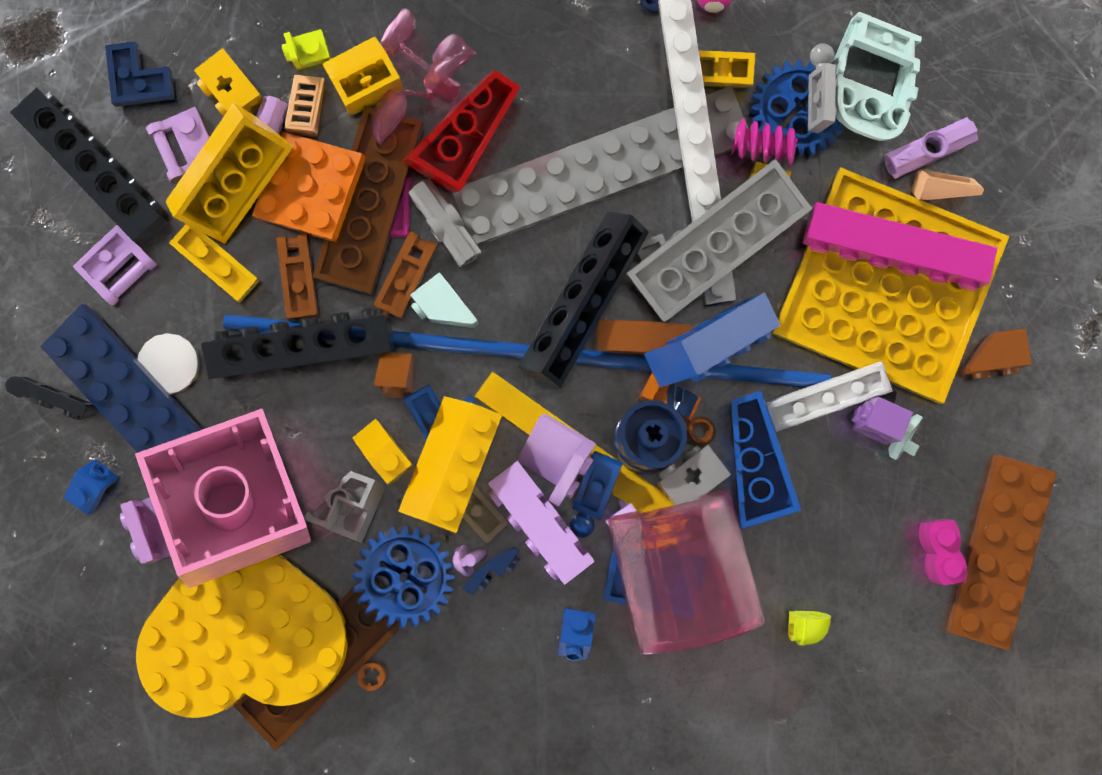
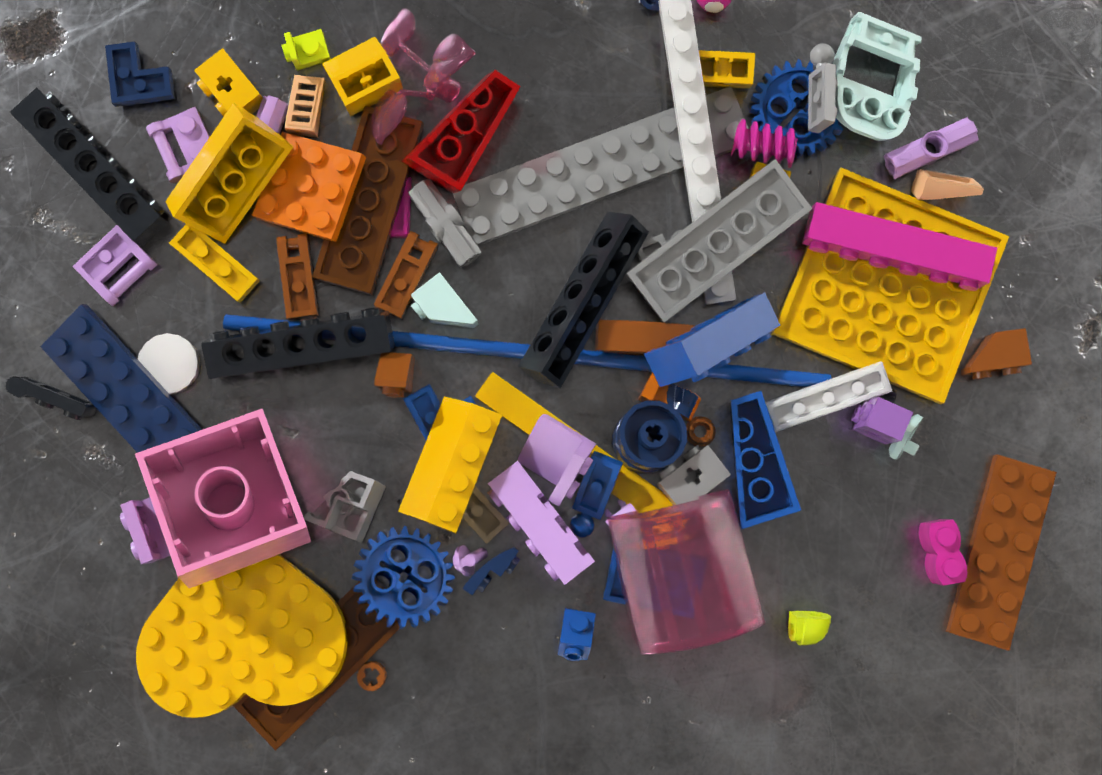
(89, 486): blue bracket -> none
(383, 452): yellow slope -> none

